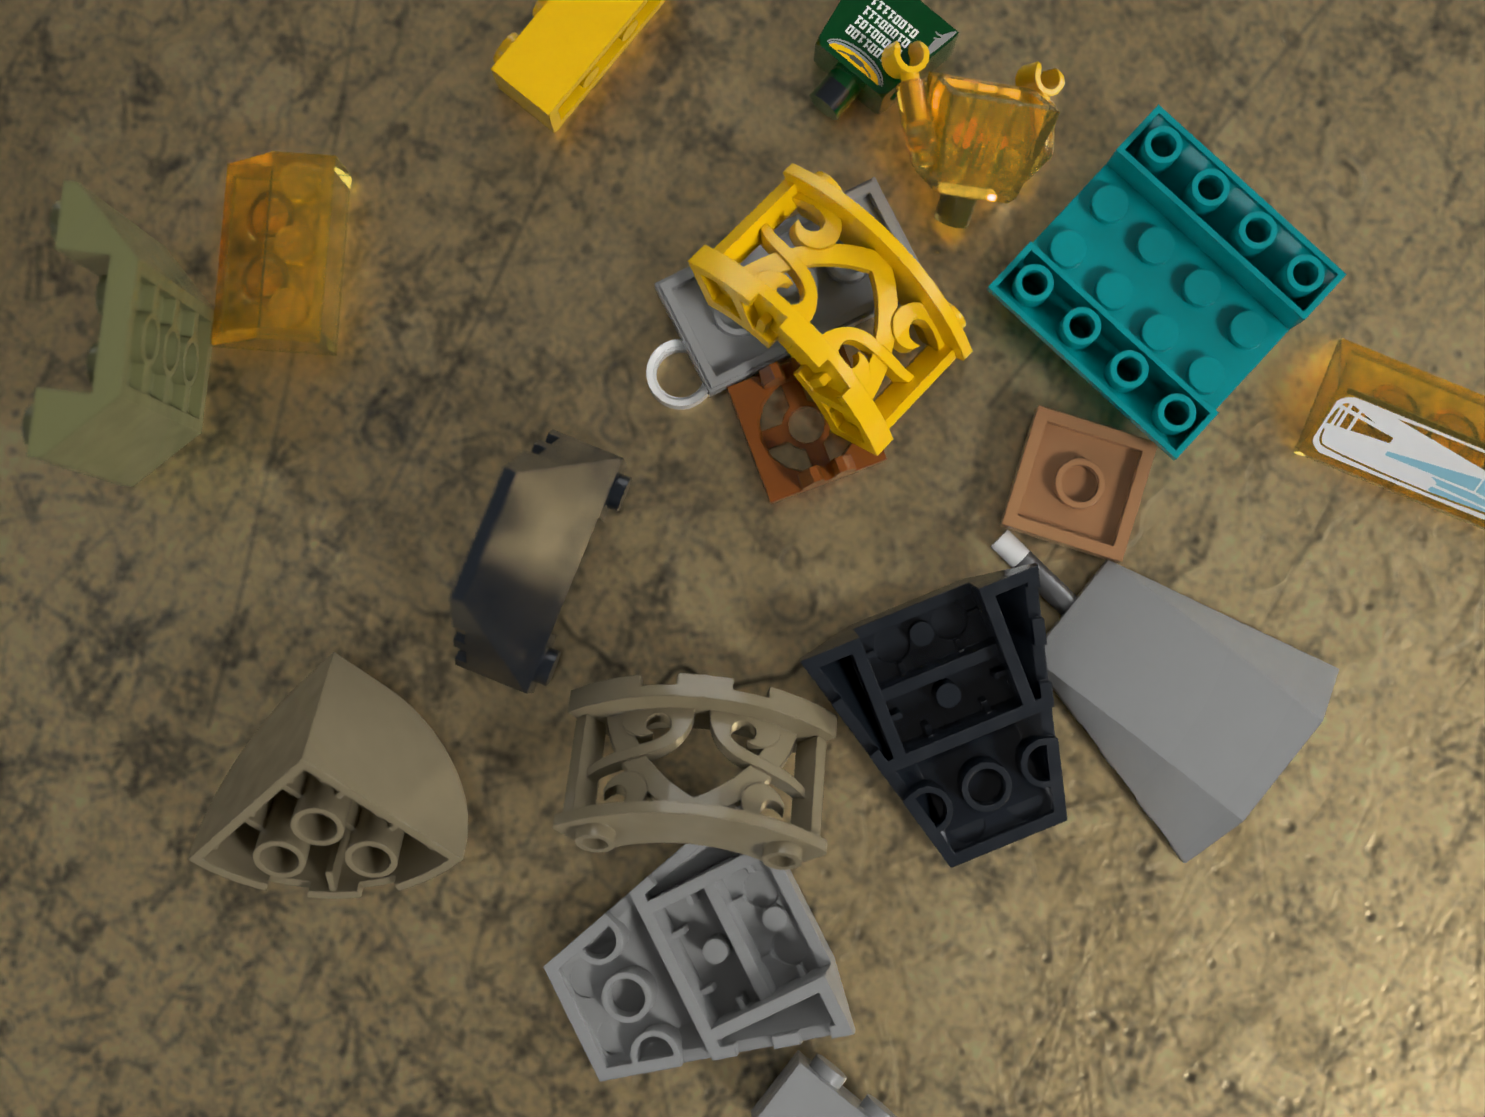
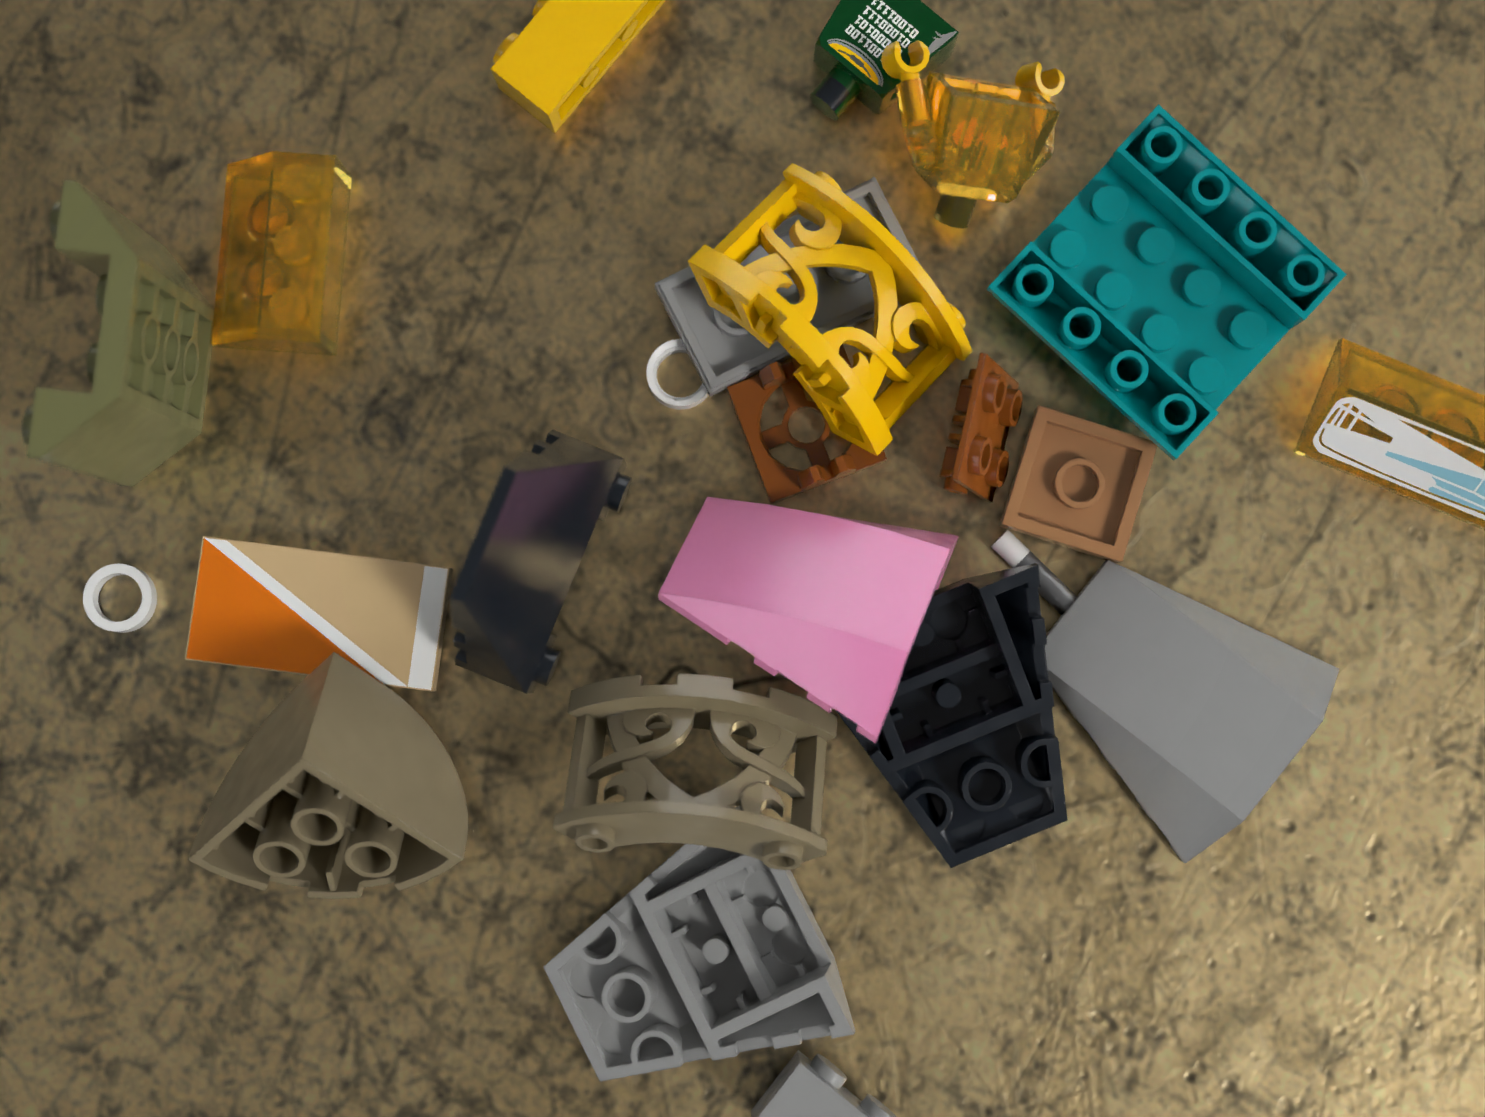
(93, 588): none -> white piece
(300, 605): none -> tile
(811, 597): none -> bright pink wedge
(991, 407): none -> dark orange hinge

